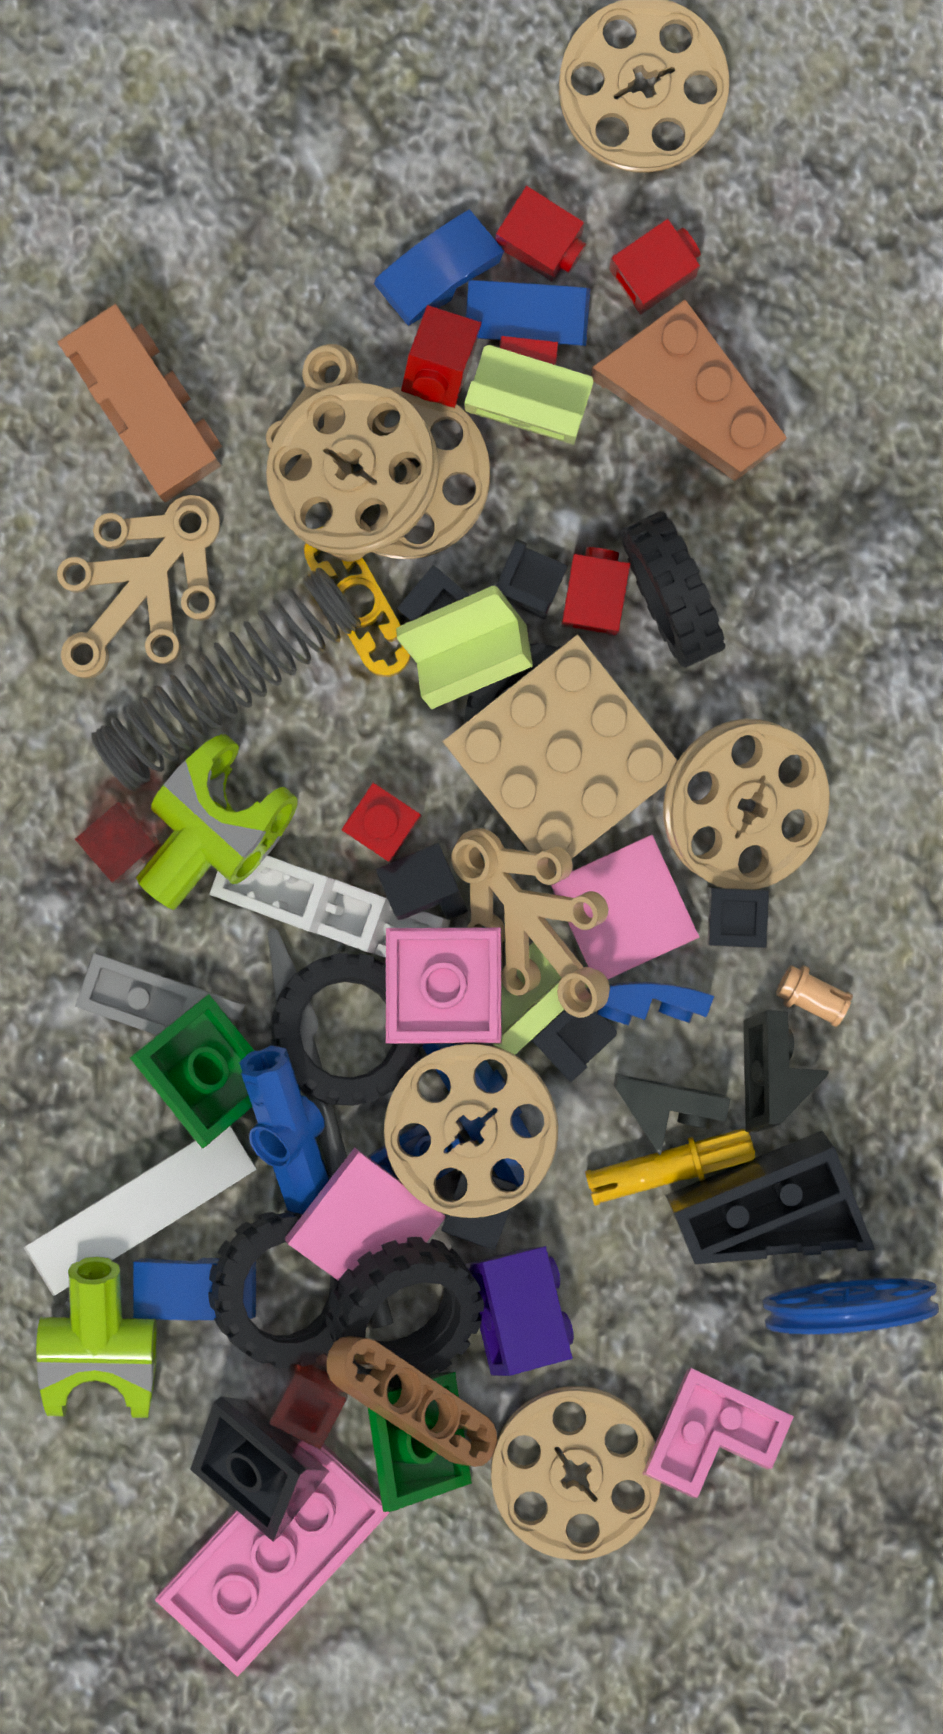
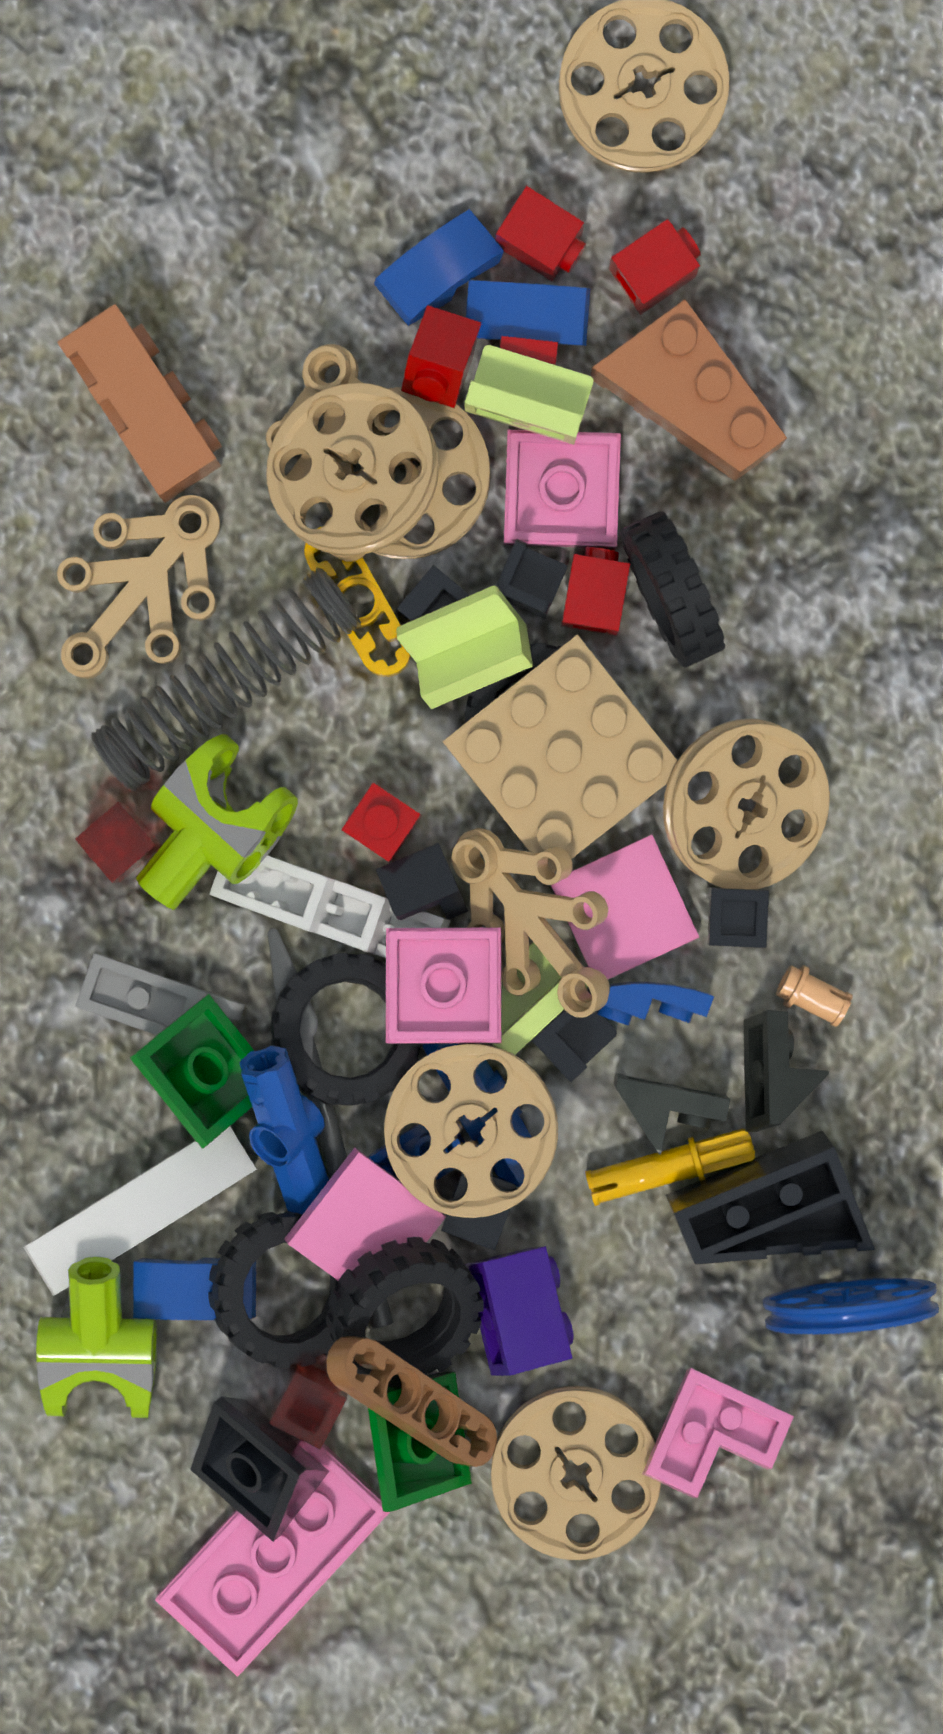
(562, 490): none -> bright pink tile

